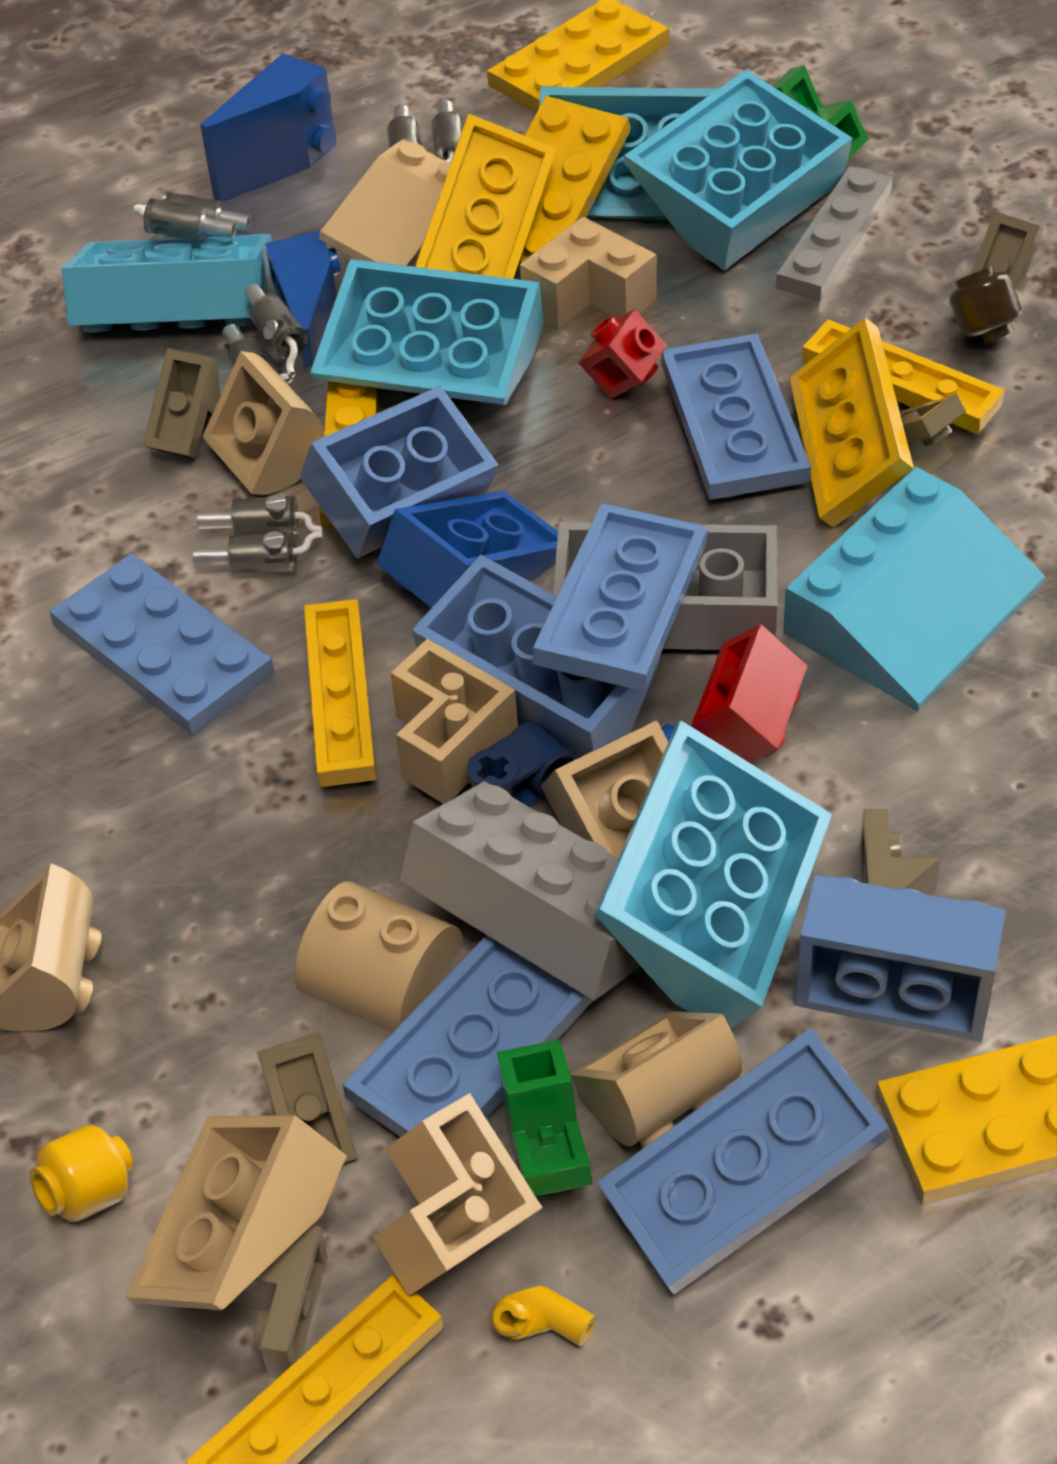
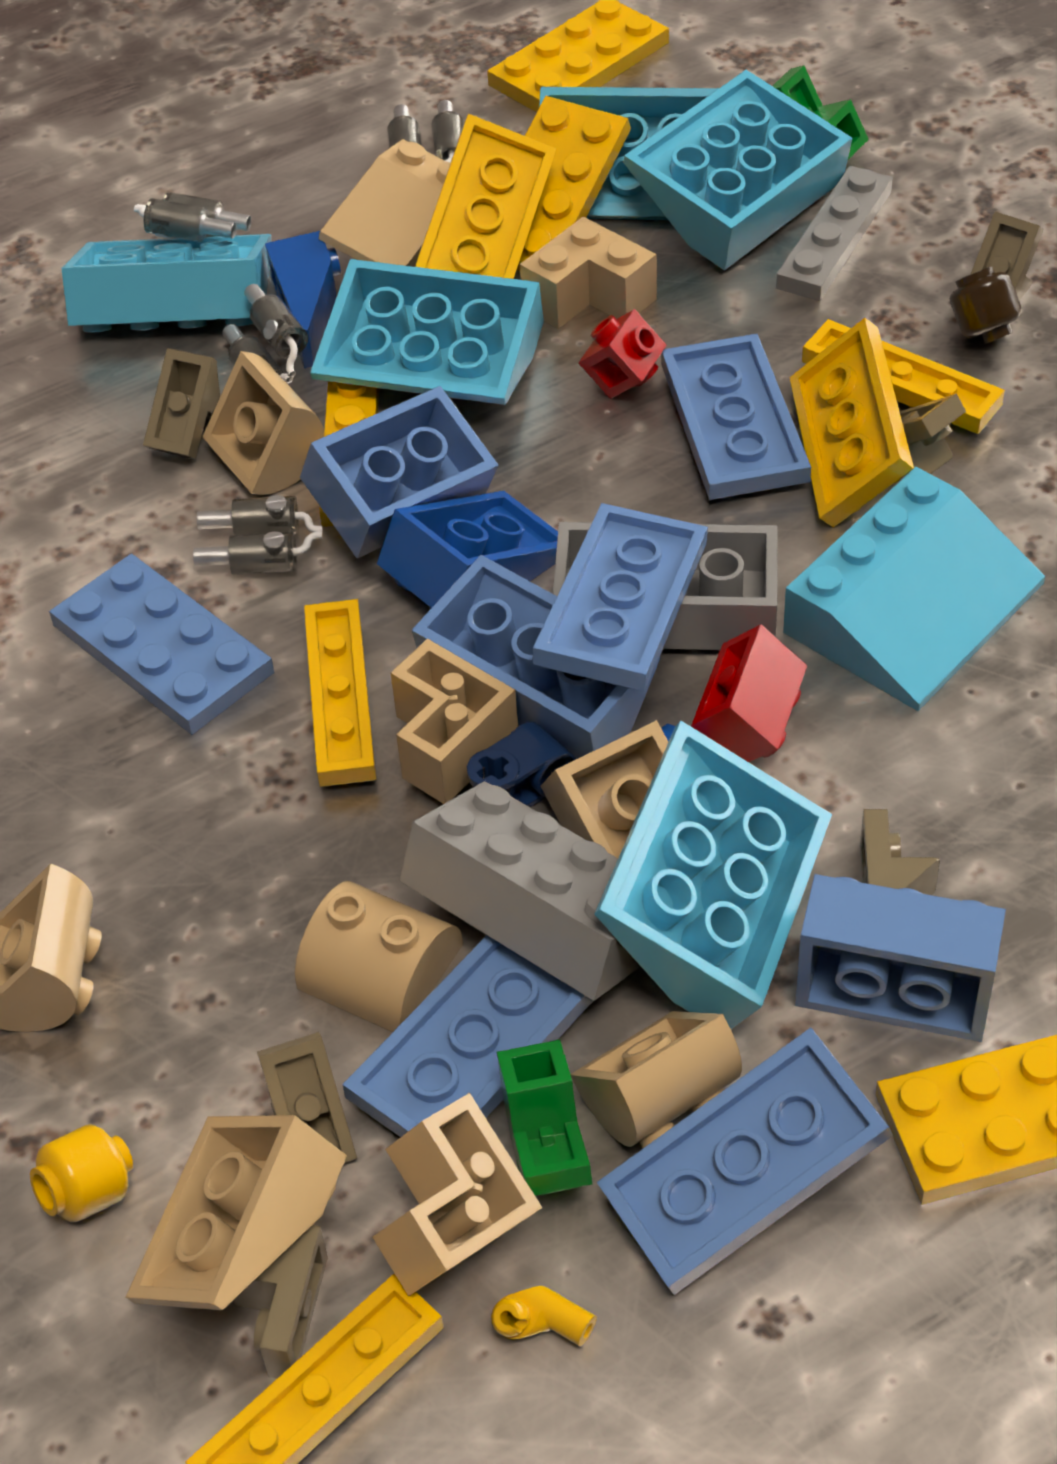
(269, 128): blue slope -> none

